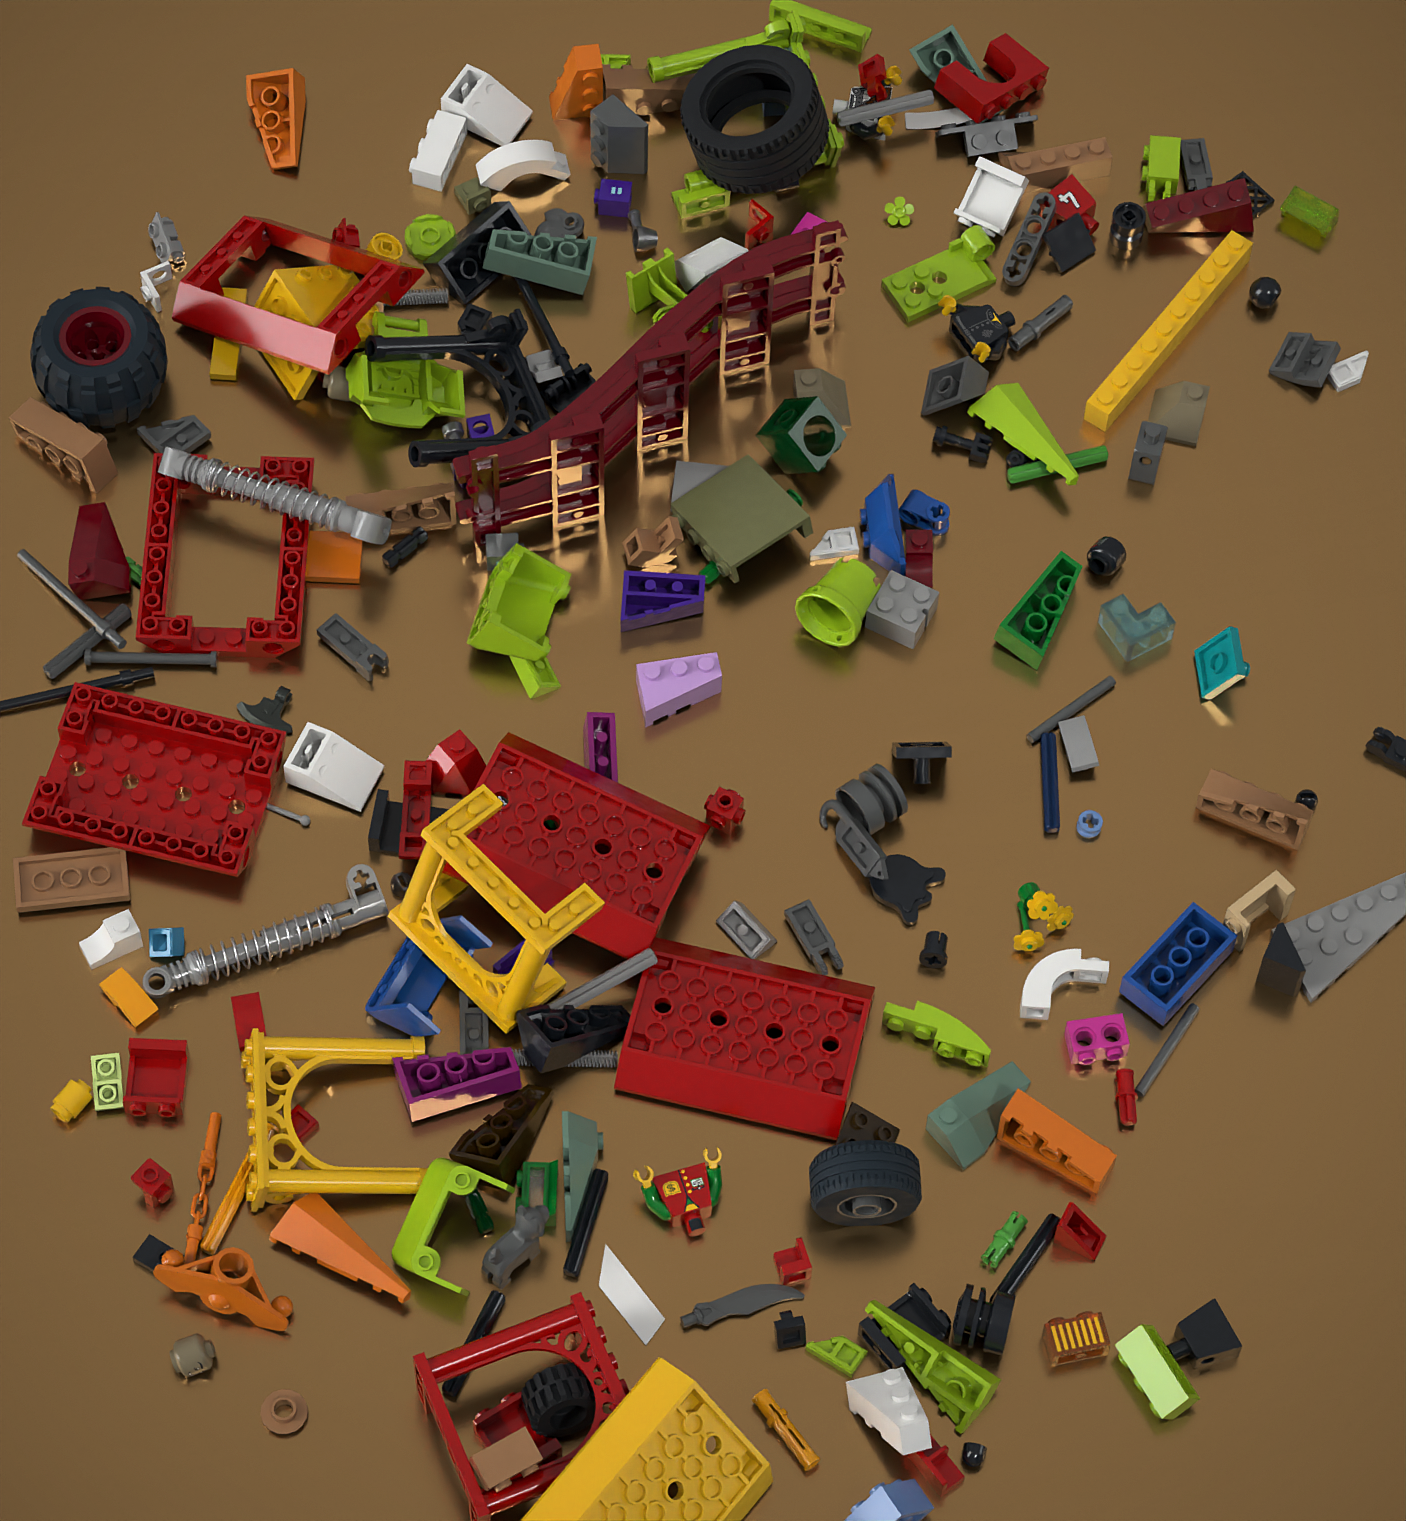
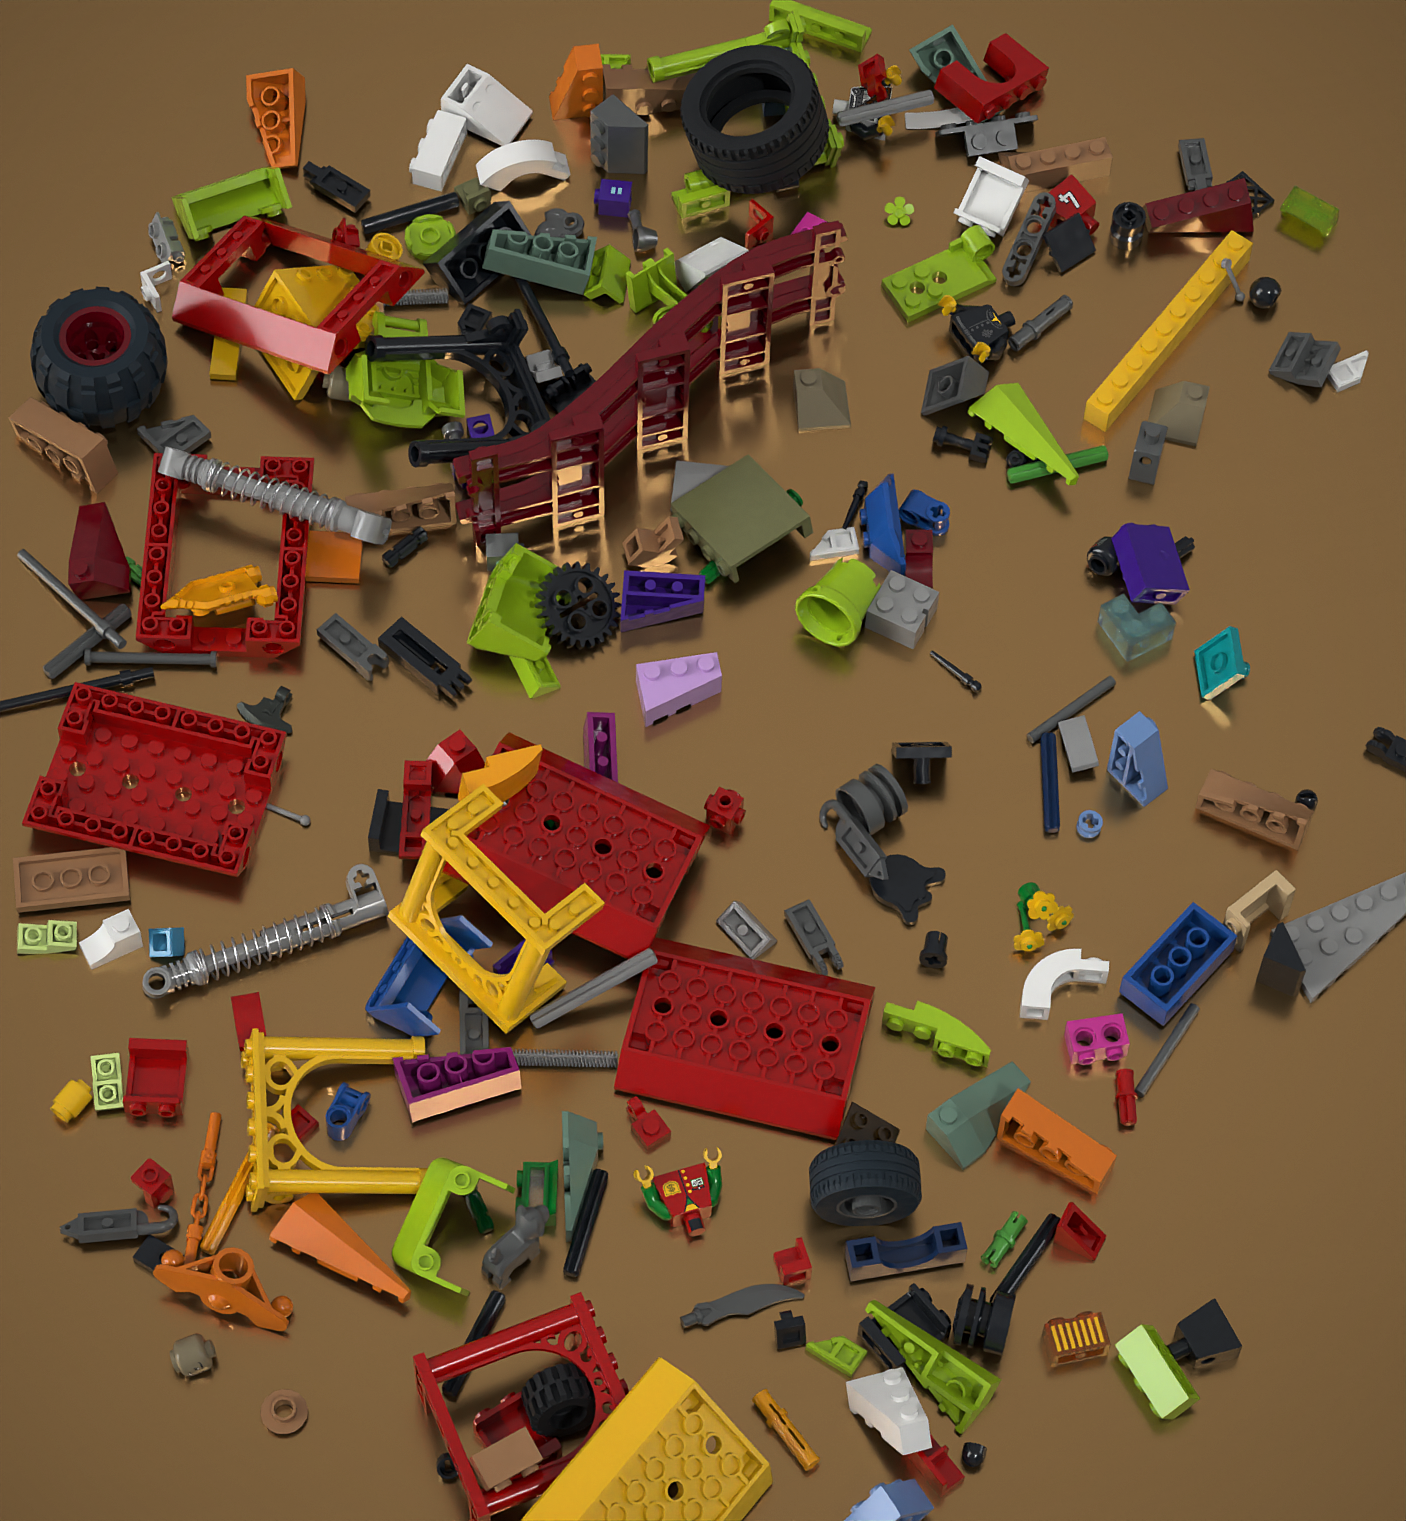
(49, 938): none -> yellowish green slope
(117, 1225): none -> dark grey plate
(128, 996): light orange slope -> none
(224, 593): none -> light orange shield
(231, 199): none -> lime windscreen
(332, 767): white slope -> none
(336, 186): none -> black hinge
(348, 1107): none -> blue piece
(396, 885): flat silver hinge -> none
(409, 212): none -> black axle
(418, 654): none -> black hinge
(440, 1465): none -> black hinge
(503, 773): none -> light orange slope
(505, 1138): dark brown wedge -> none
(563, 1035): black wedge -> none
(565, 584): none -> black gear
(608, 274): none -> lime panel
(629, 1297): white sticker -> none
(647, 1126): none -> red plate
(801, 435): dark green brick -> none
(857, 497): none -> black piece
(934, 1248): none -> dark blue arch
(965, 678): none -> black piece
(1035, 617): green wedge -> none
(1138, 759): none -> medium blue wedge
(1152, 563): none -> dark purple piece
(1162, 166): lime hinge -> none
(1226, 264): none -> light grey hinge

